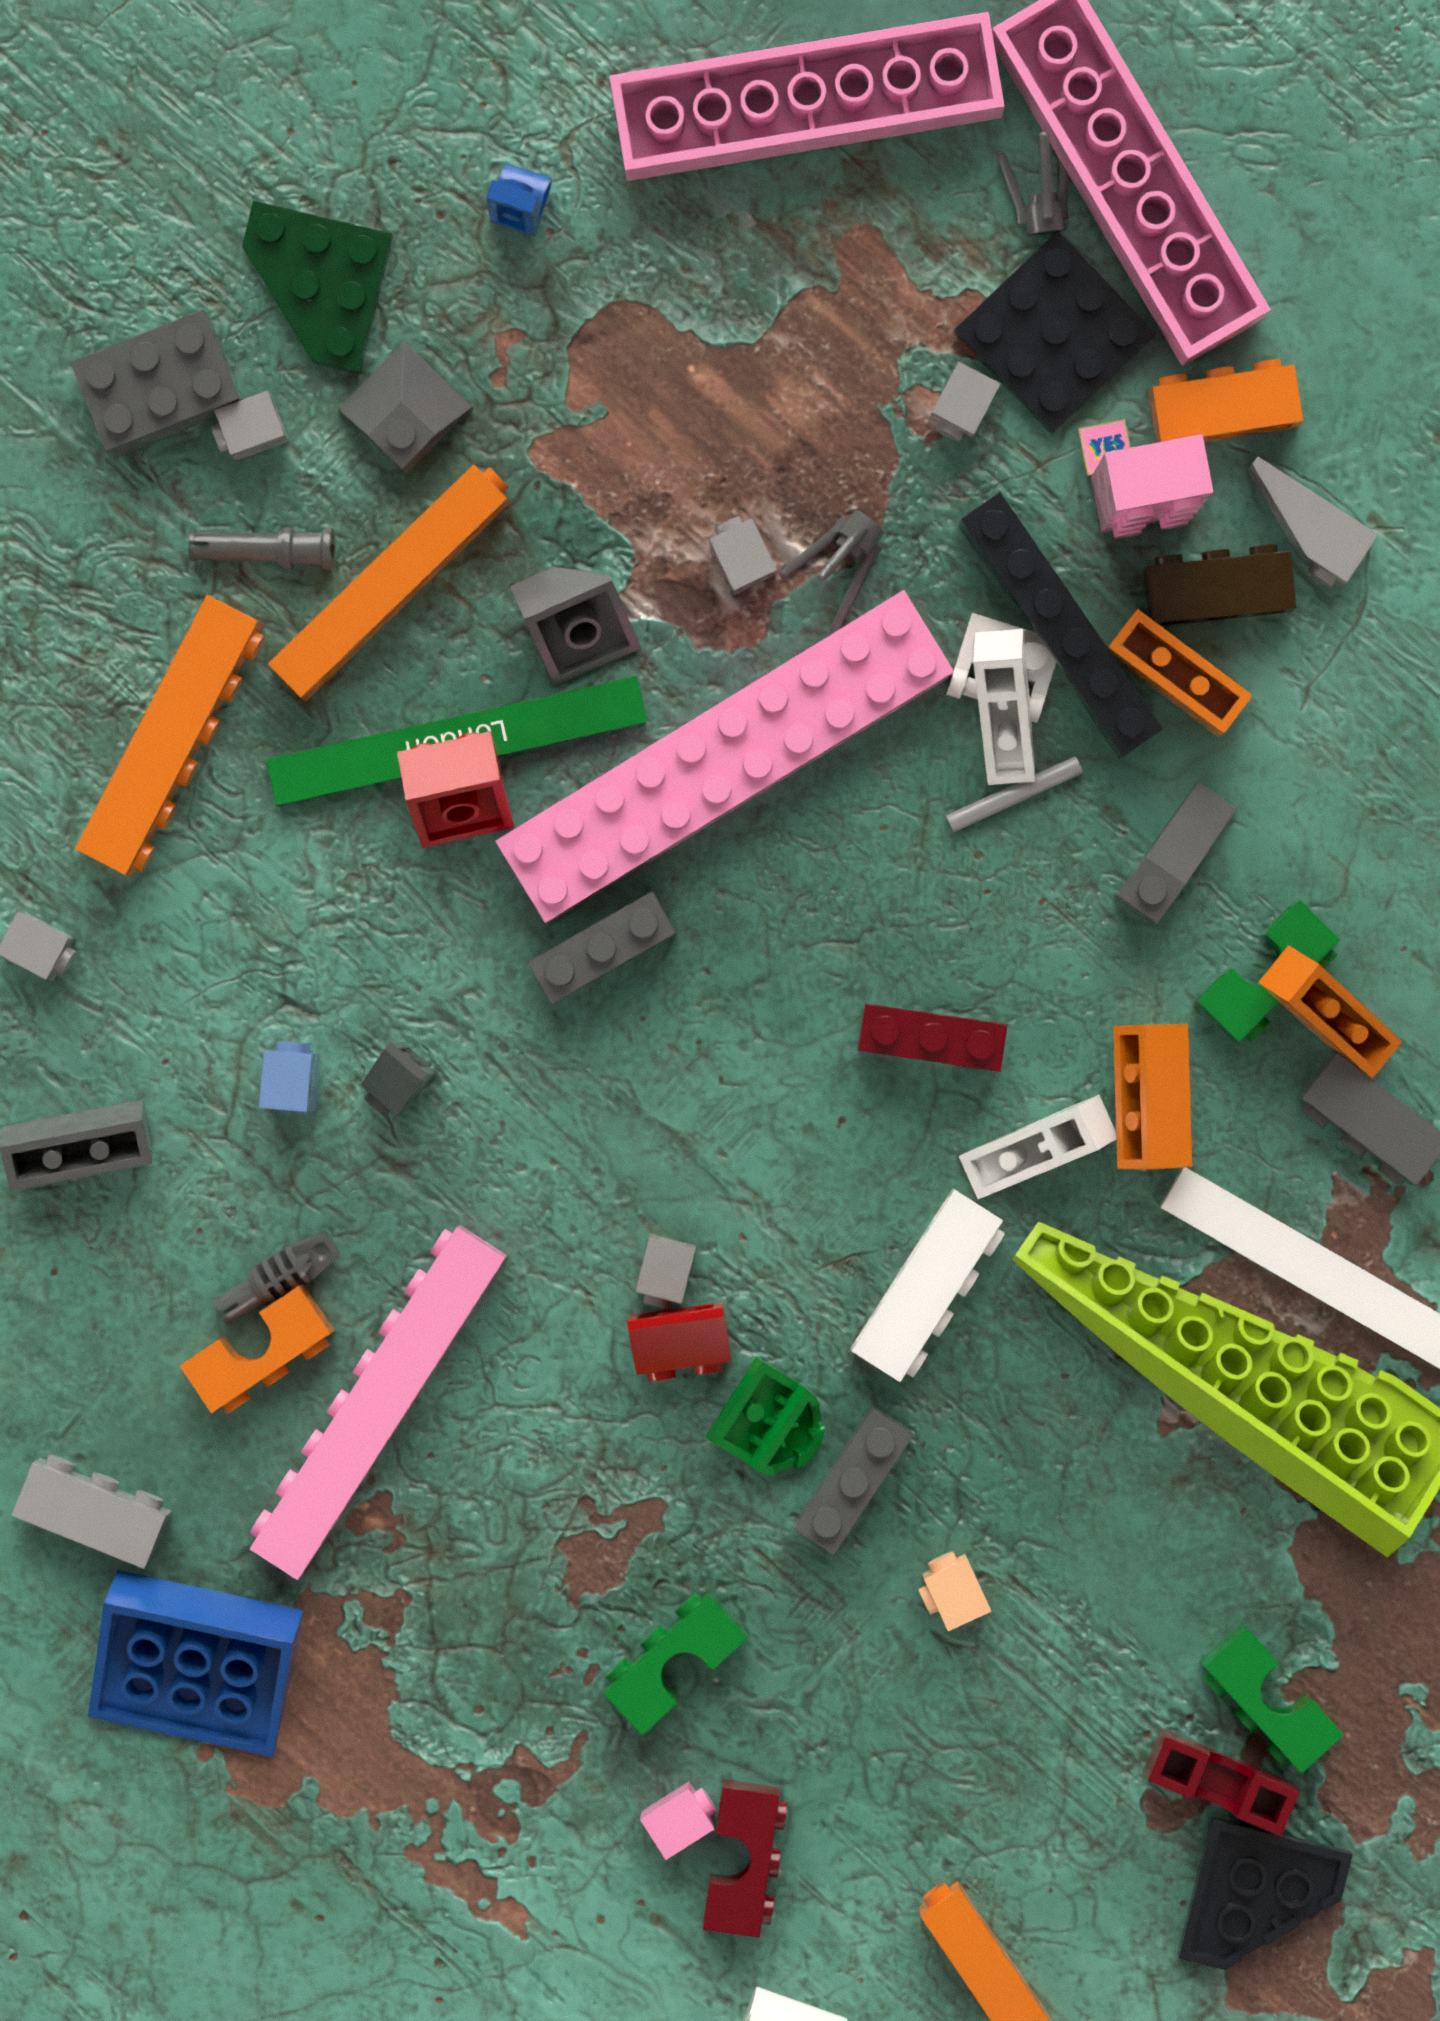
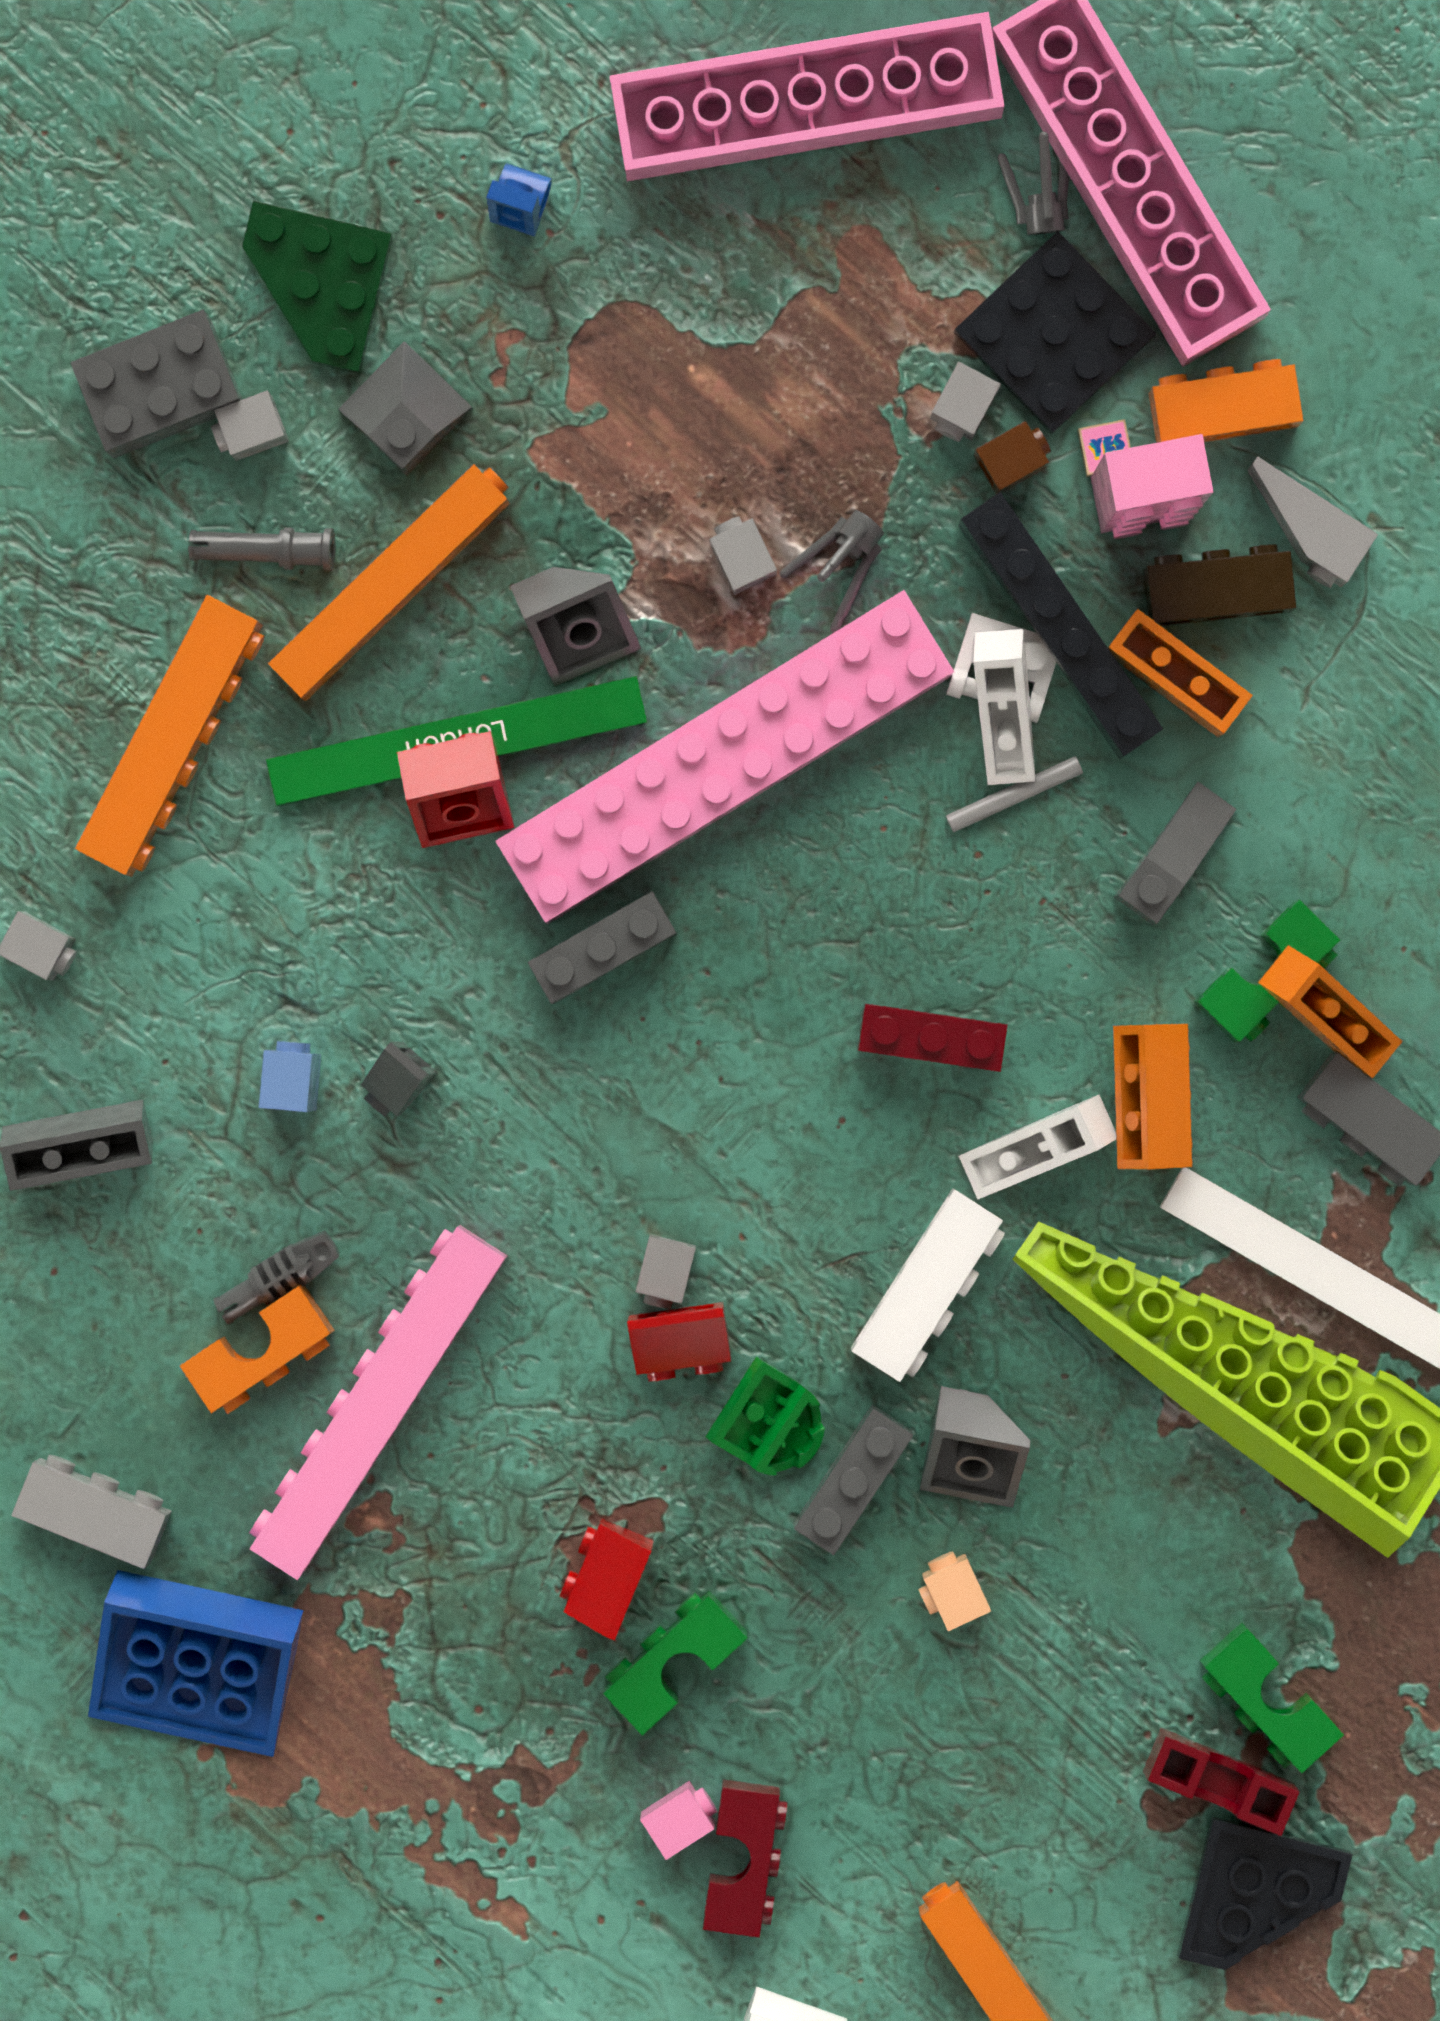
(607, 1577): none -> red slope
(974, 1450): none -> dark grey slope
(1013, 457): none -> reddish brown brick

